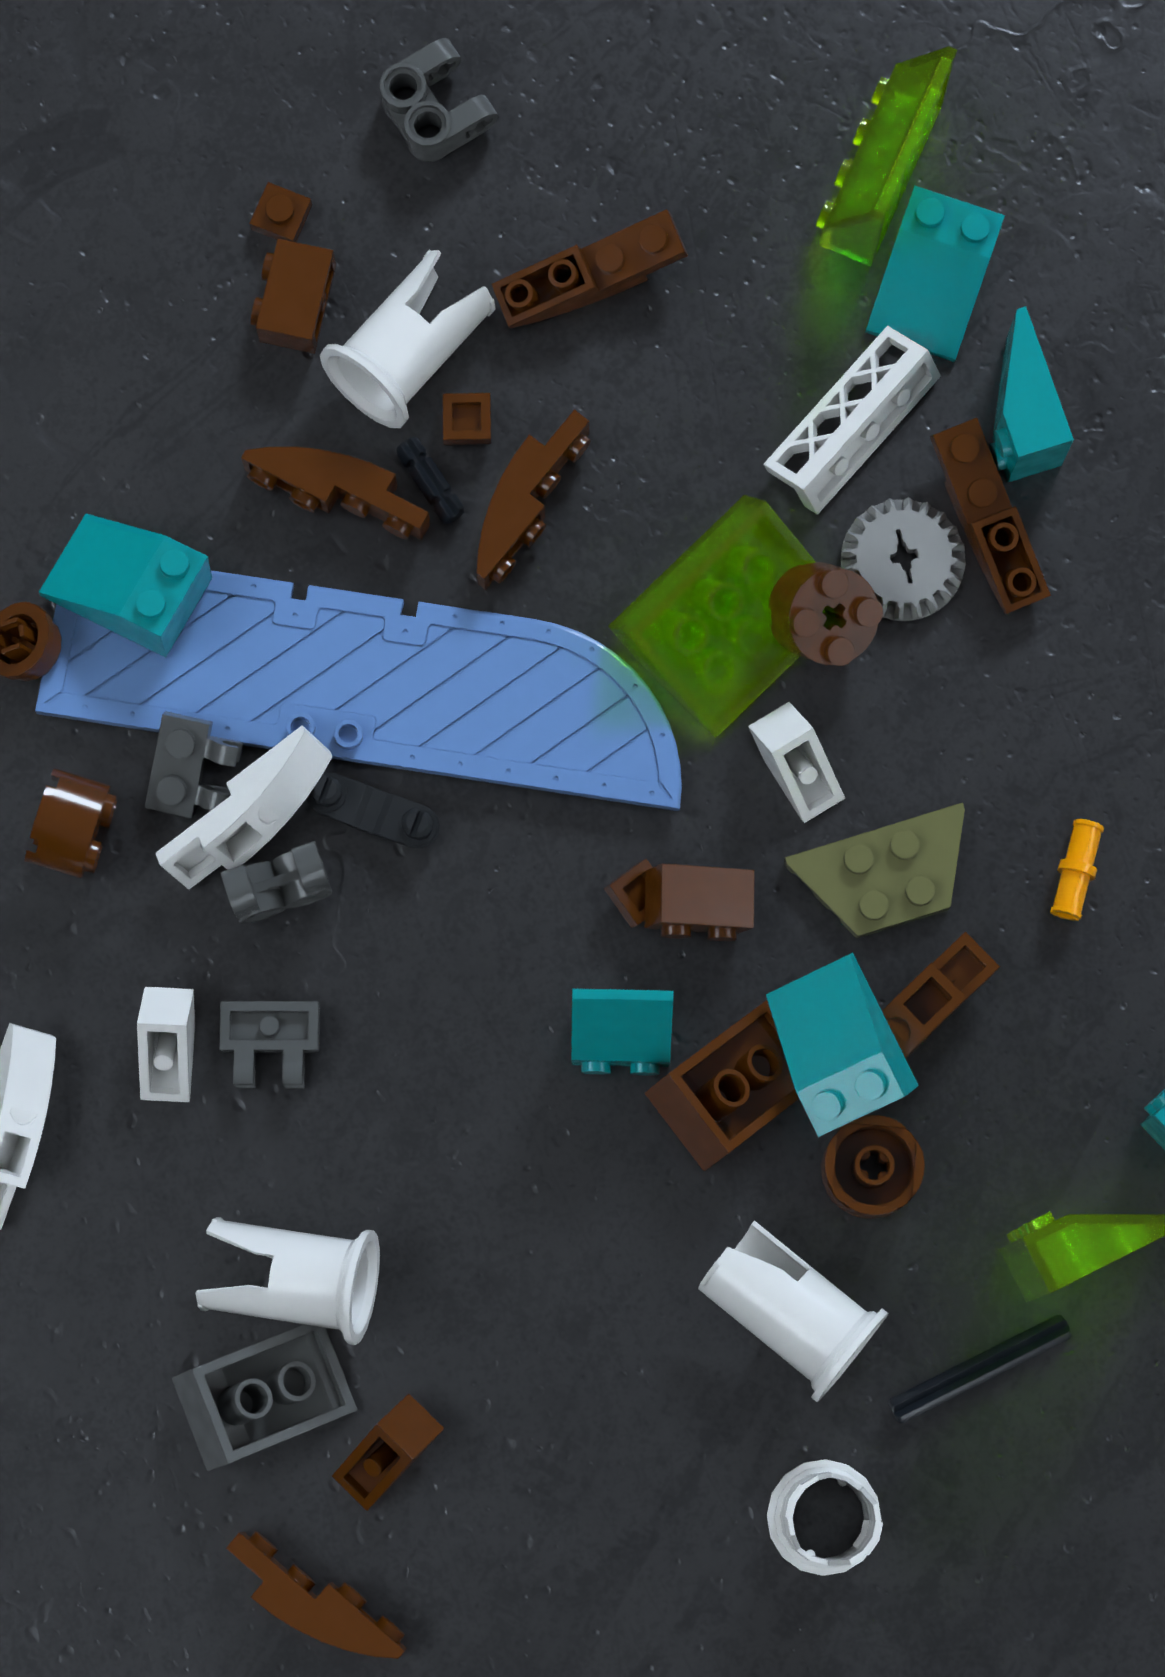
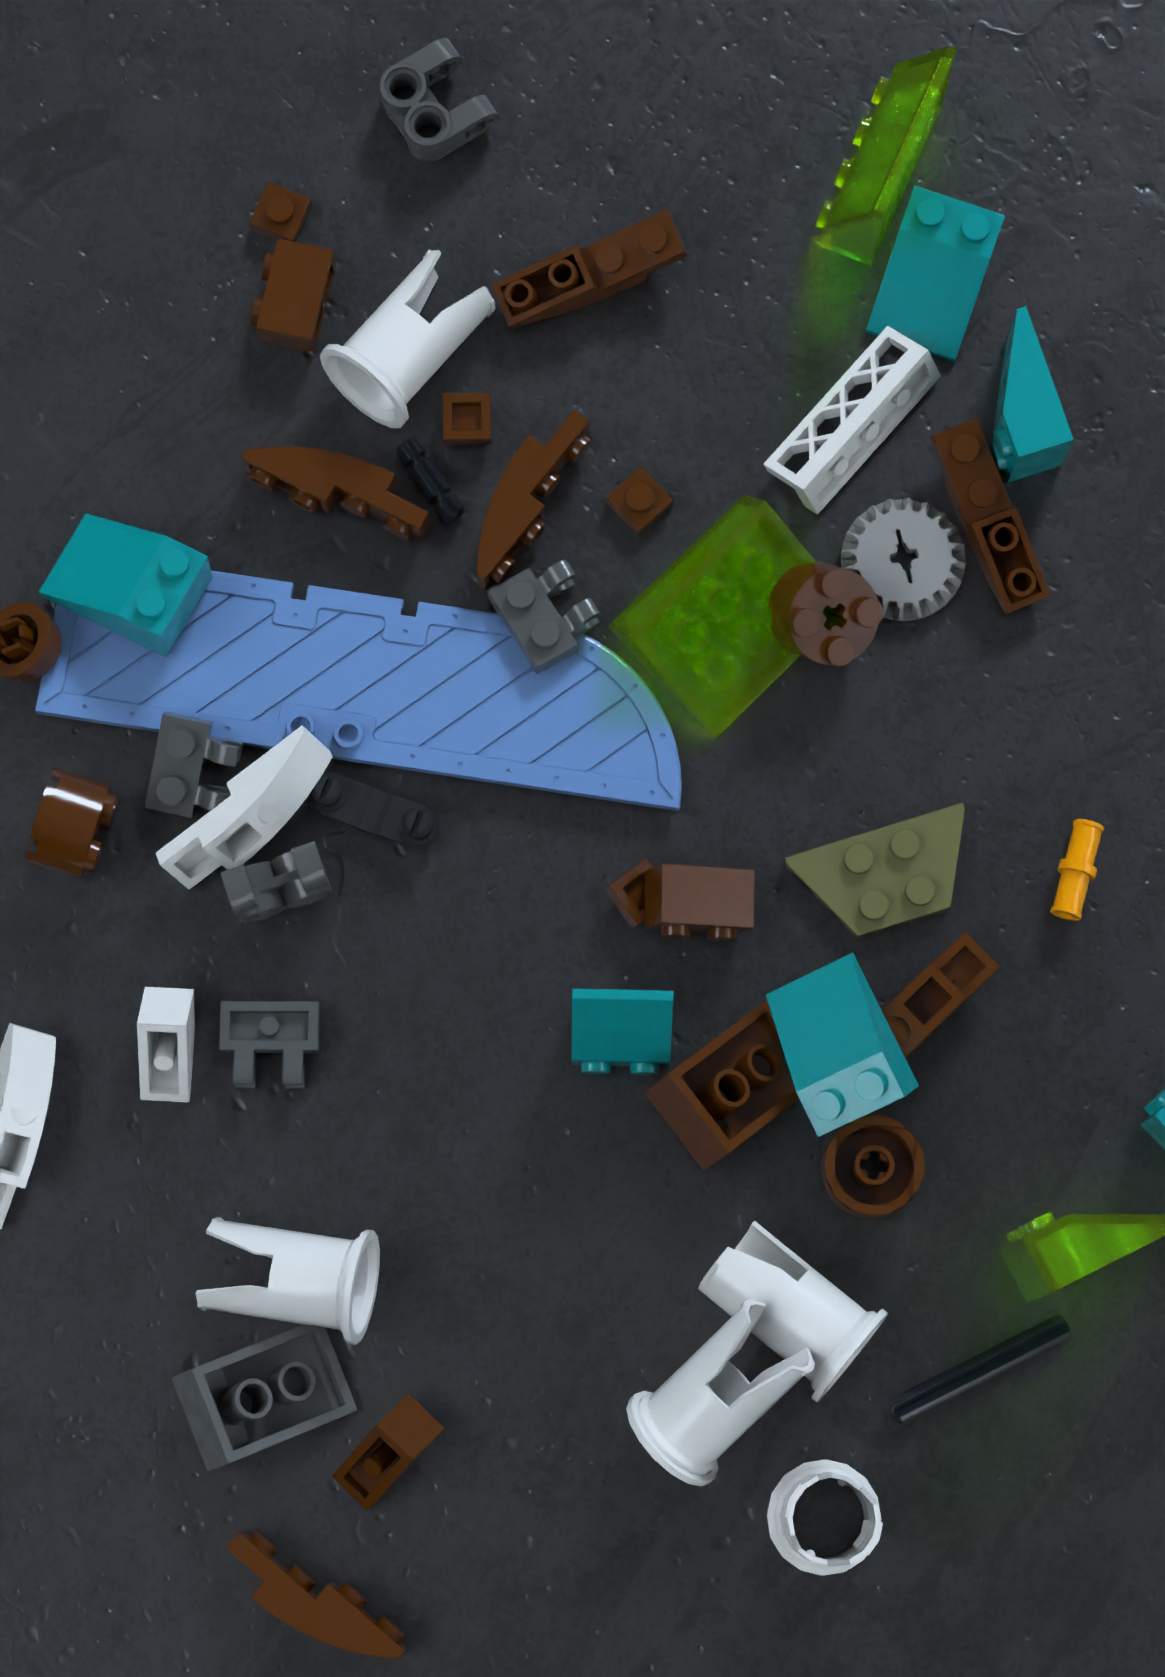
(534, 621): none -> dark grey plate
(639, 501): none -> reddish brown plate
(710, 1401): none -> white piece
(797, 761): white slope -> none

